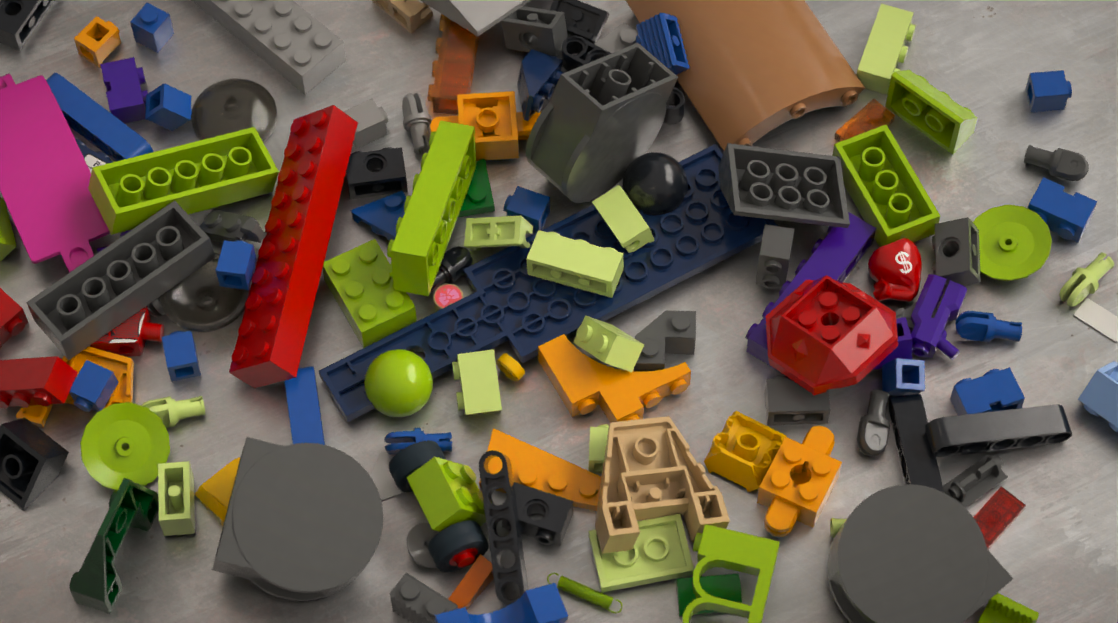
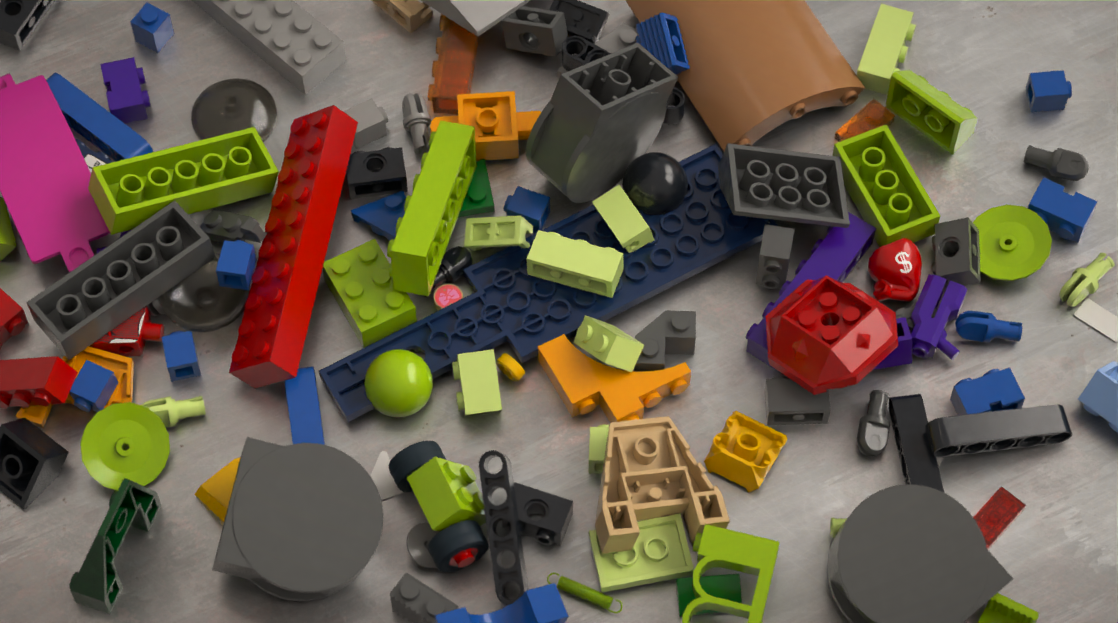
(97, 40): light orange brick -> none
(168, 107): blue brick -> none
(176, 498): yellowish green brick -> none
(403, 439): blue arm -> none
(473, 583): orange piece -> none
(537, 81): dark blue slope -> none
(545, 471): light orange wing -> none
(799, 481): light orange brick -> none
(903, 377): blue brick -> none
(976, 480): dark grey hinge -> none

